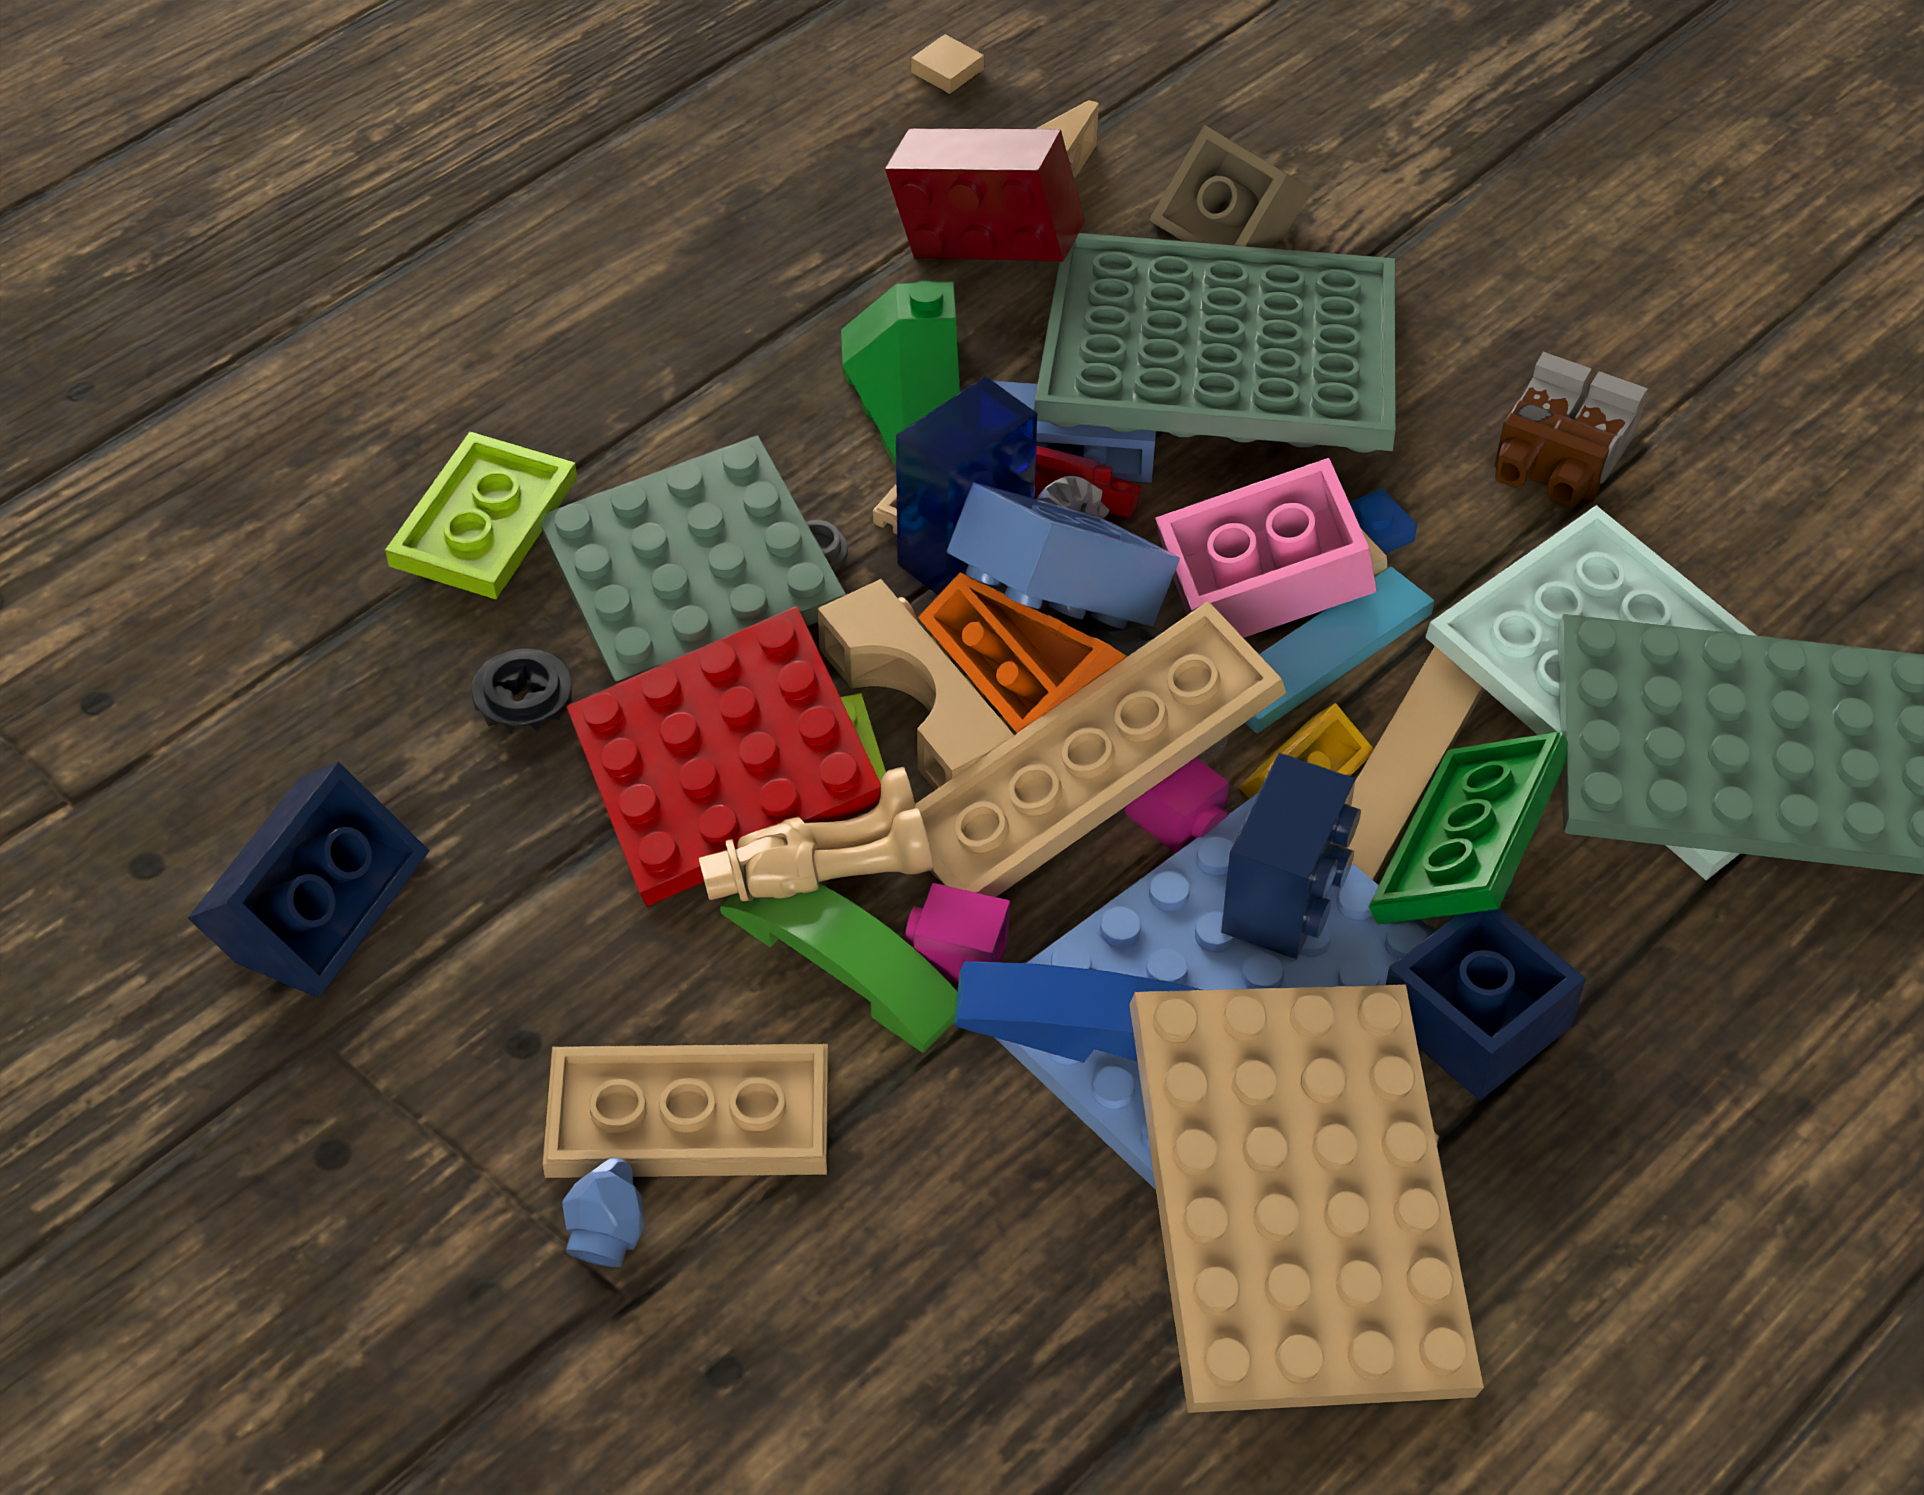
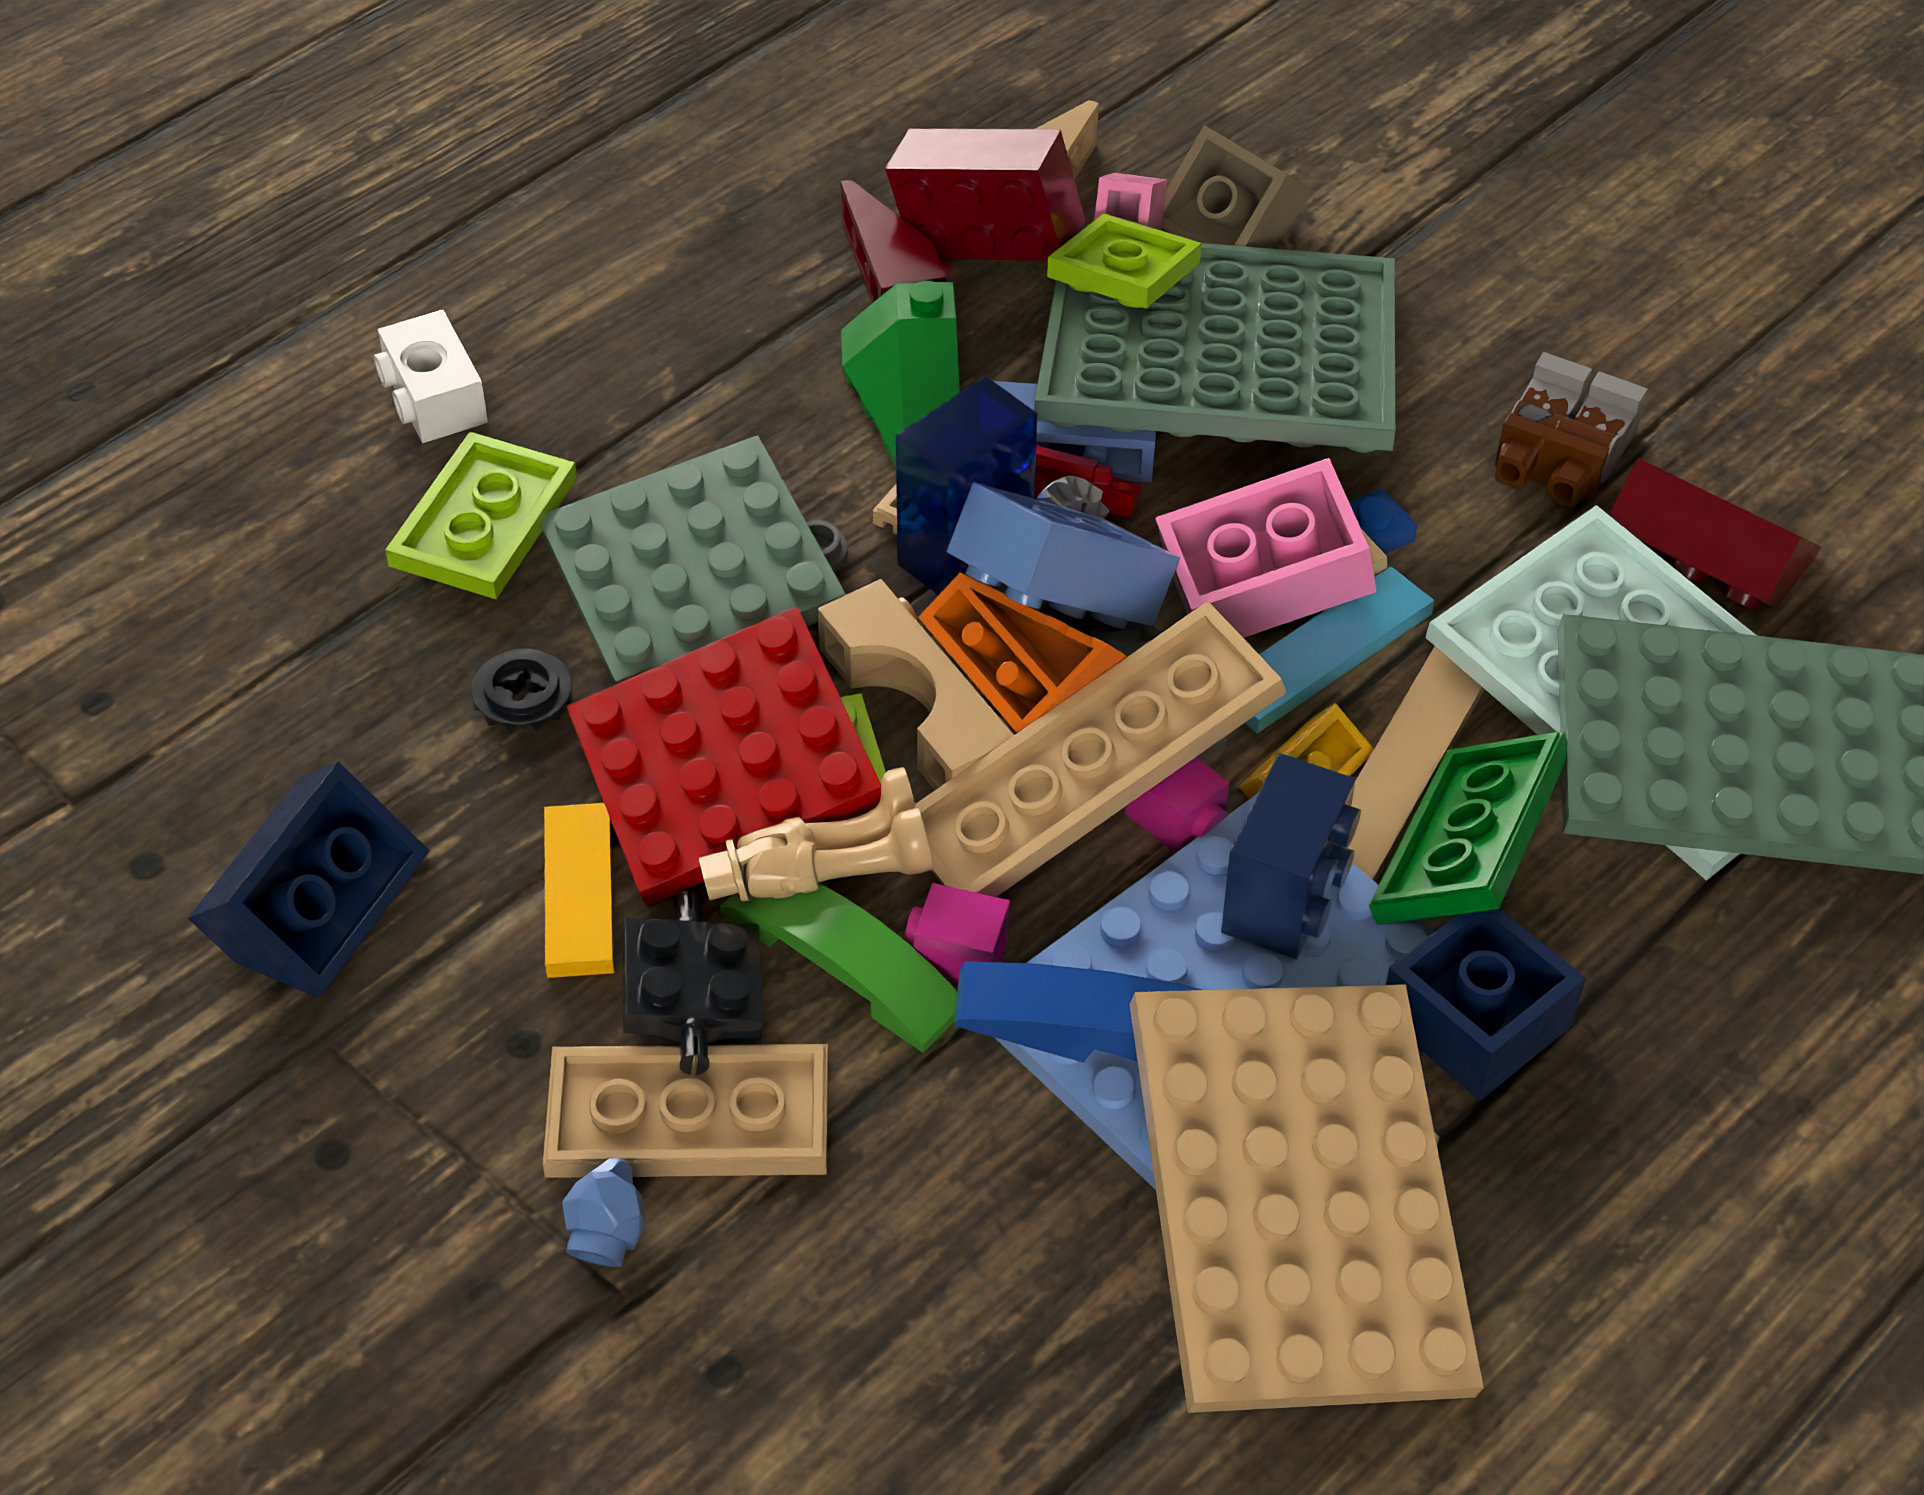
(430, 376): none -> white brick
(578, 891): none -> yellow tile
(691, 980): none -> black plate
(887, 245): none -> dark red slope
(947, 63): tan tile -> none
(1124, 261): none -> lime plate
(1132, 198): none -> bright pink brick
(1712, 536): none -> dark red slope

